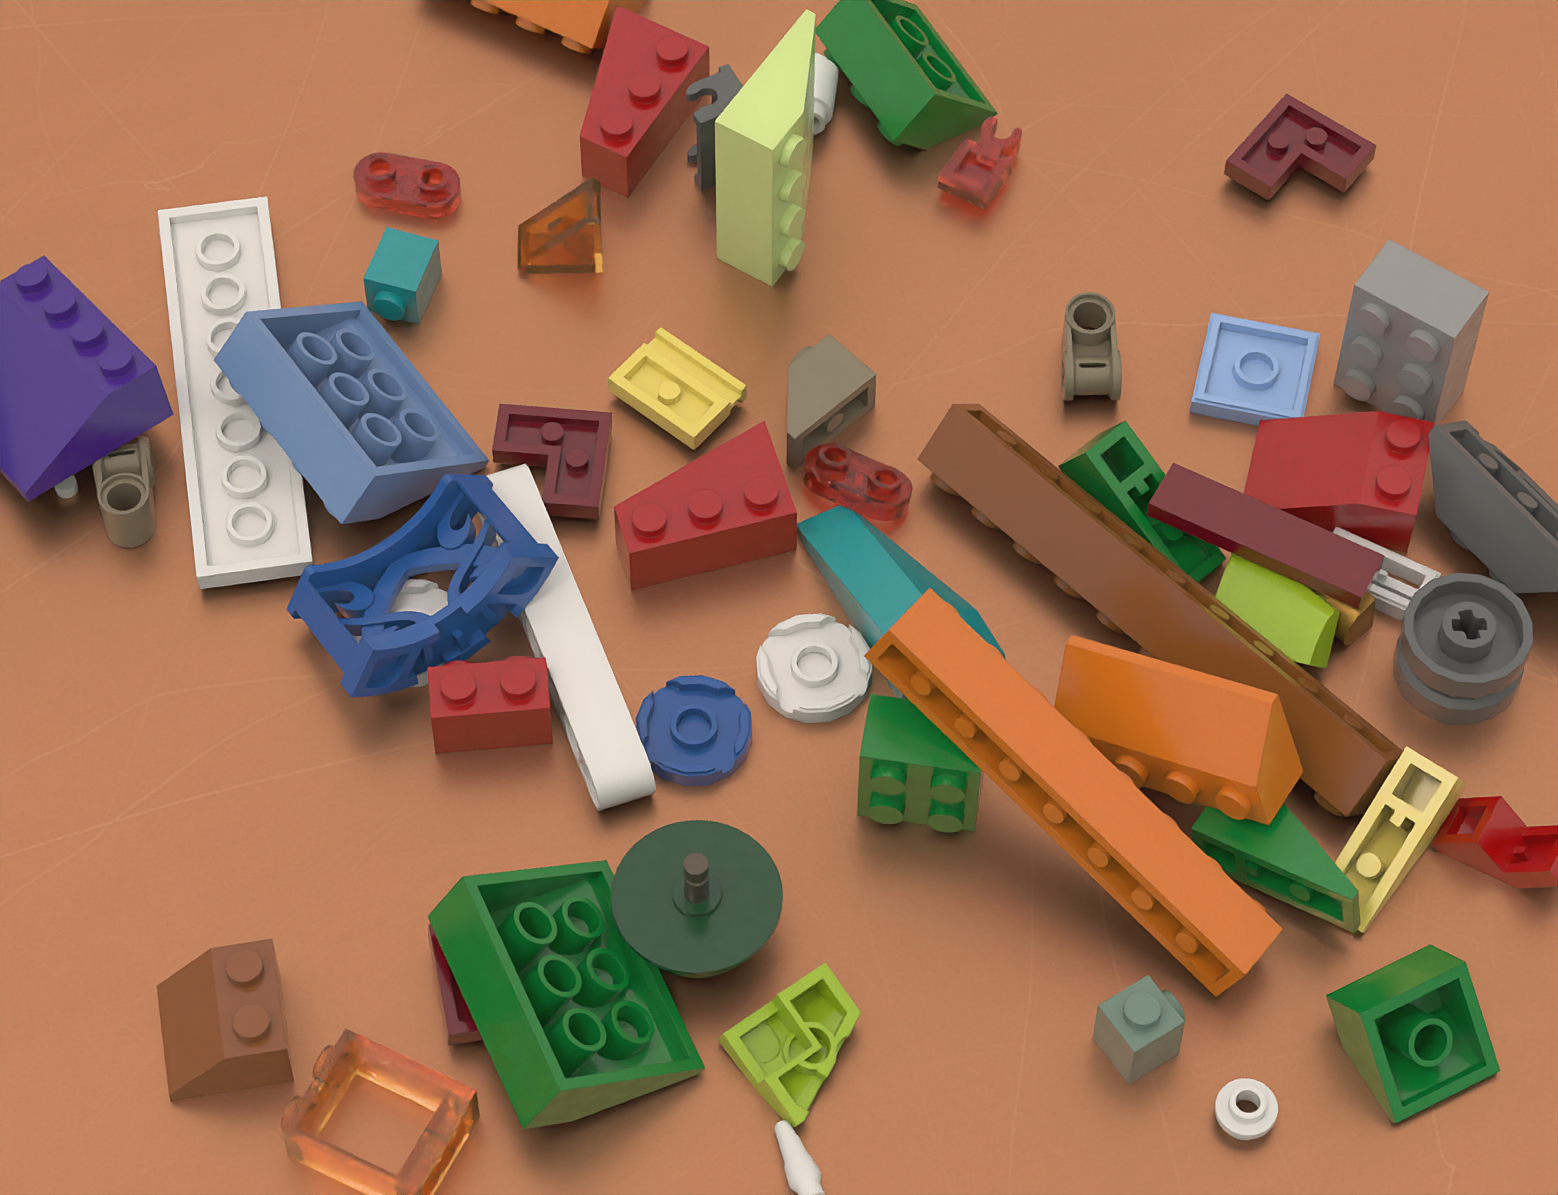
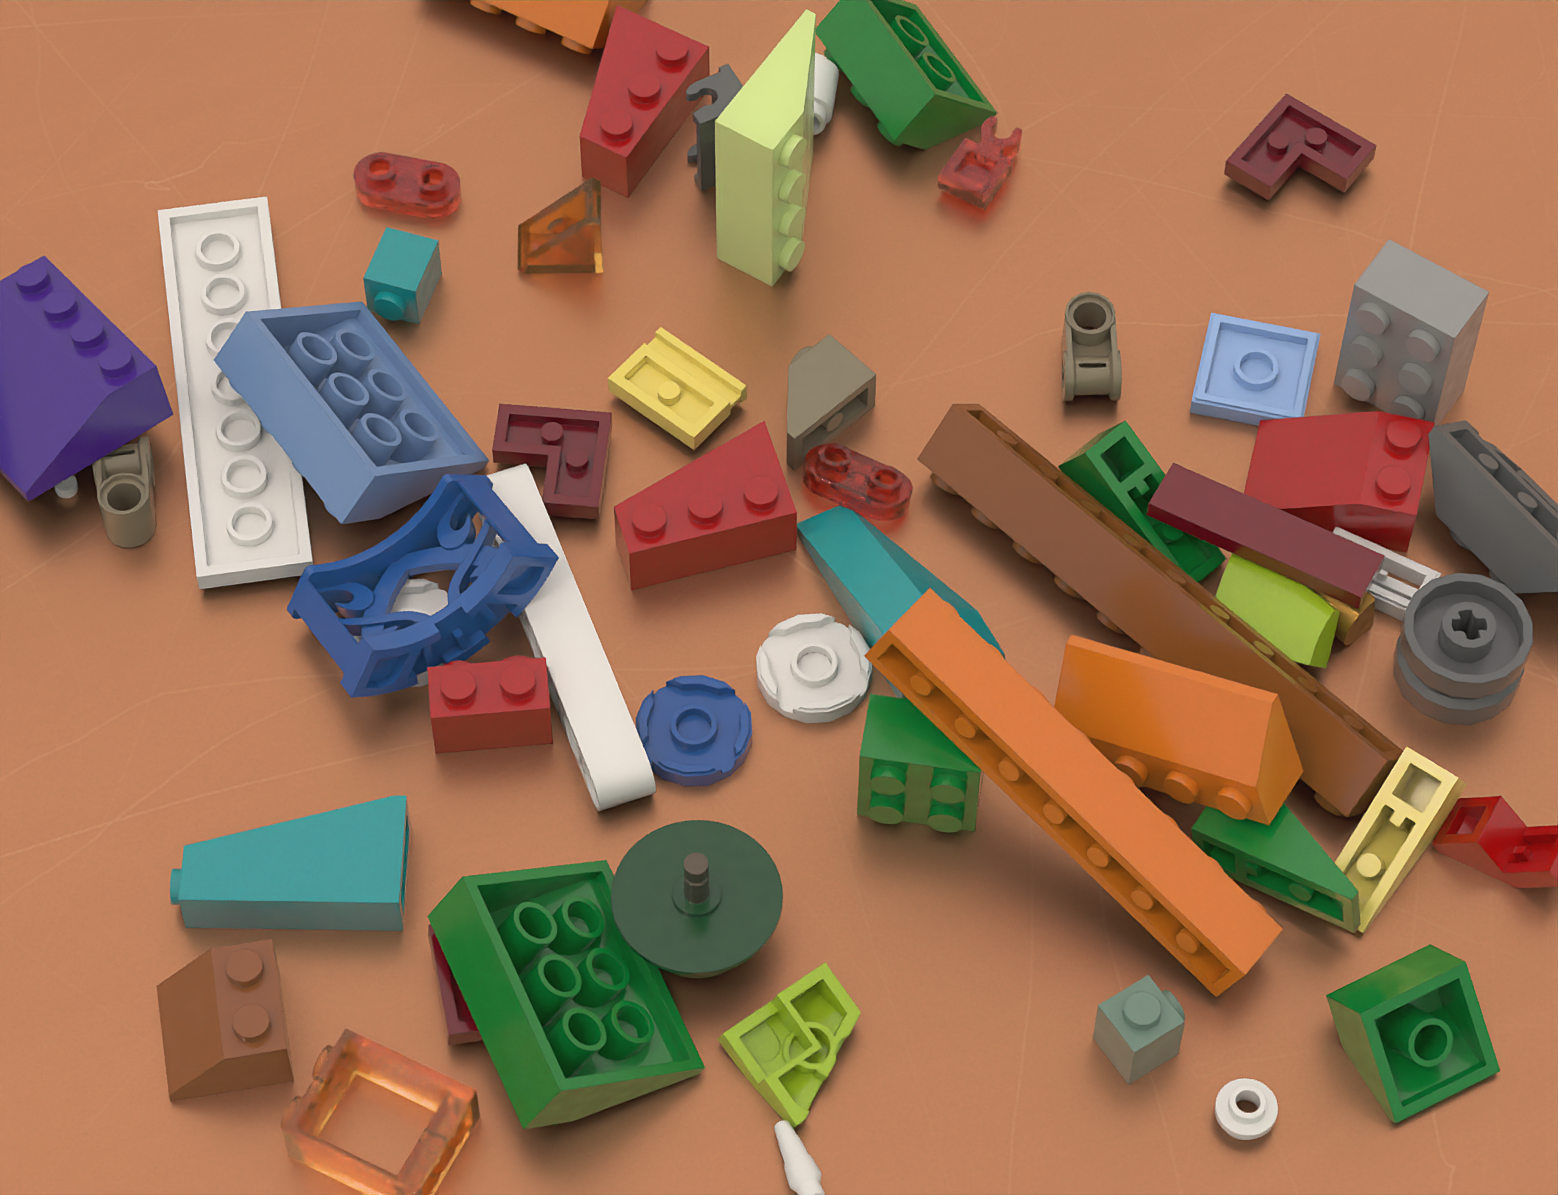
(302, 873): none -> teal slope

